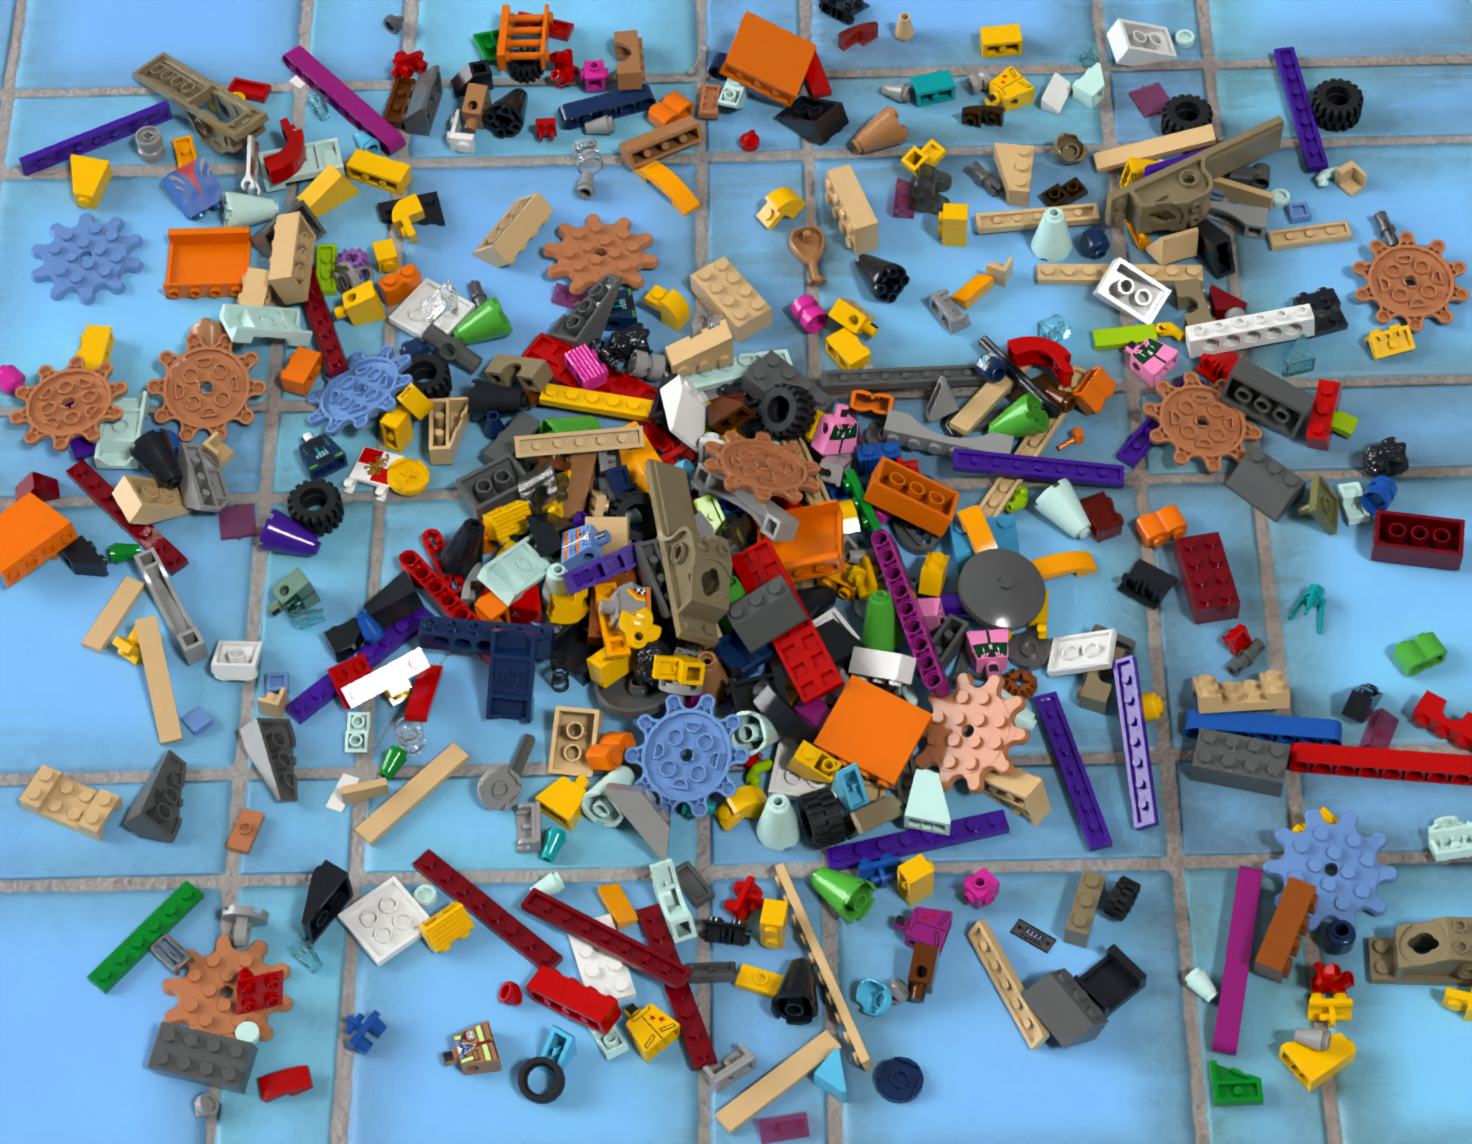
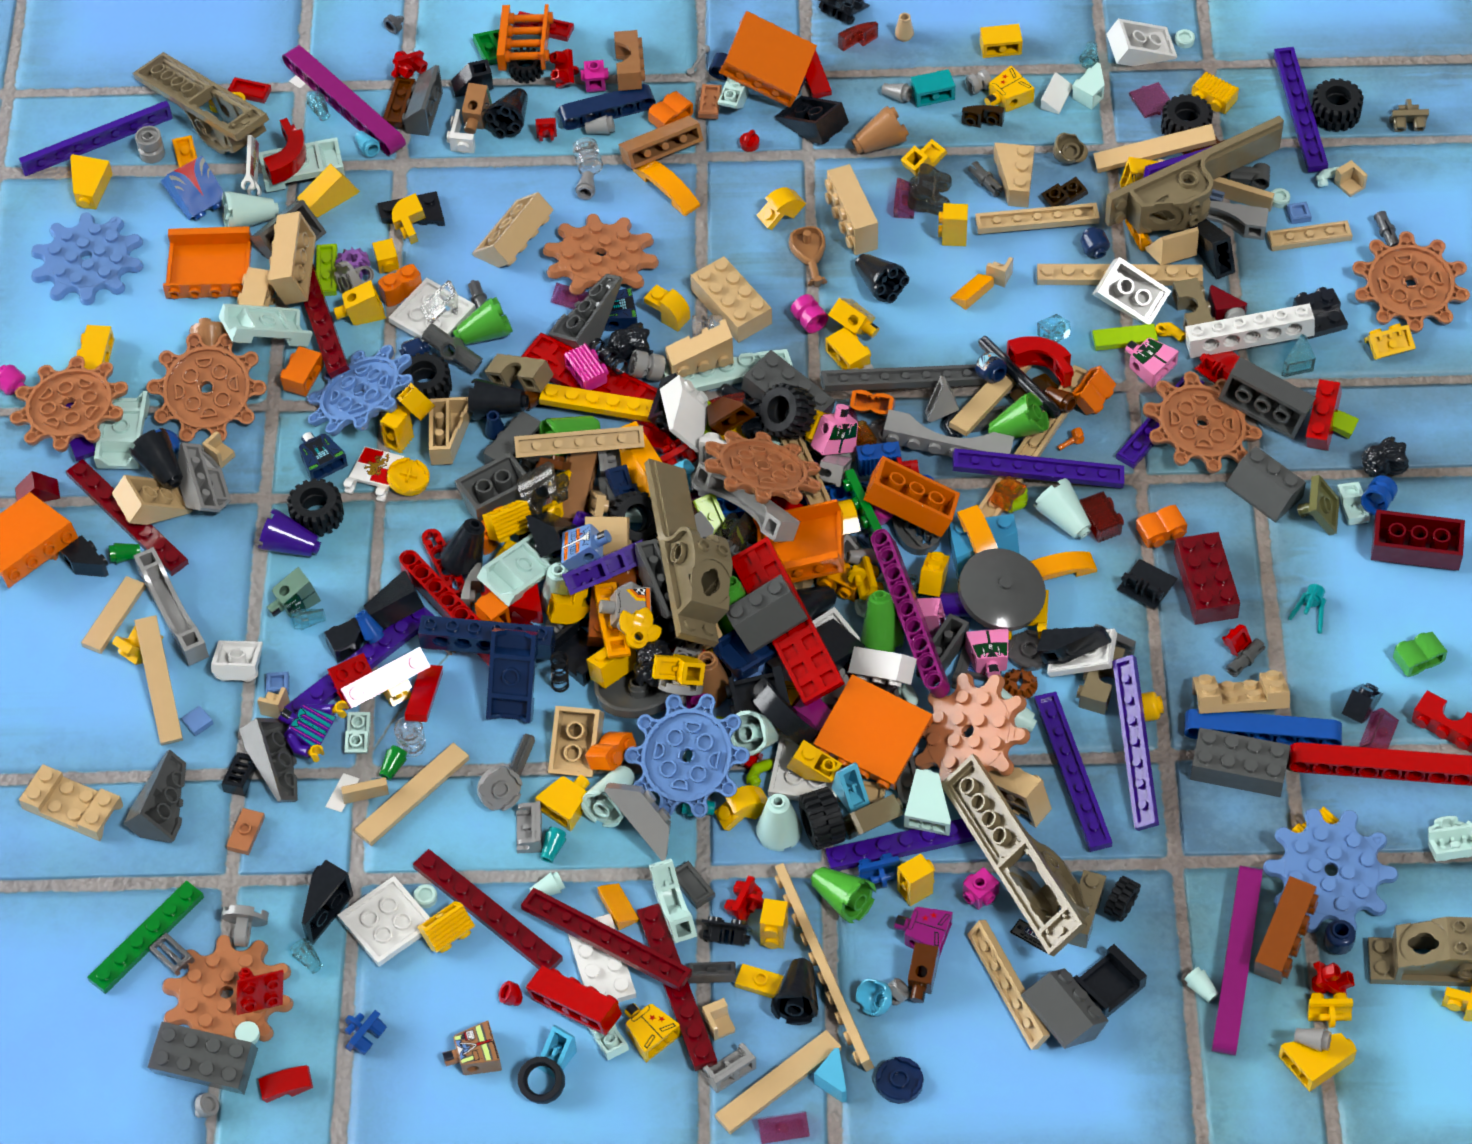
(237, 788): none -> black slope
(238, 522): clear pink piece -> none
(310, 727): none -> torso
(379, 171): yellow brick -> none
(717, 1019): none -> tan panel
(865, 434): none -> clear orange cone
(948, 312): light grey hinge -> none
(1004, 843): none -> dark tan piece
(1006, 492): none -> clear orange bracket
(1052, 237): light aqua cone -> none
(1067, 644): none -> black slope
(1216, 92): none -> yellow brick
(1233, 1087): green wing -> none
(1409, 114): none -> dark tan hips

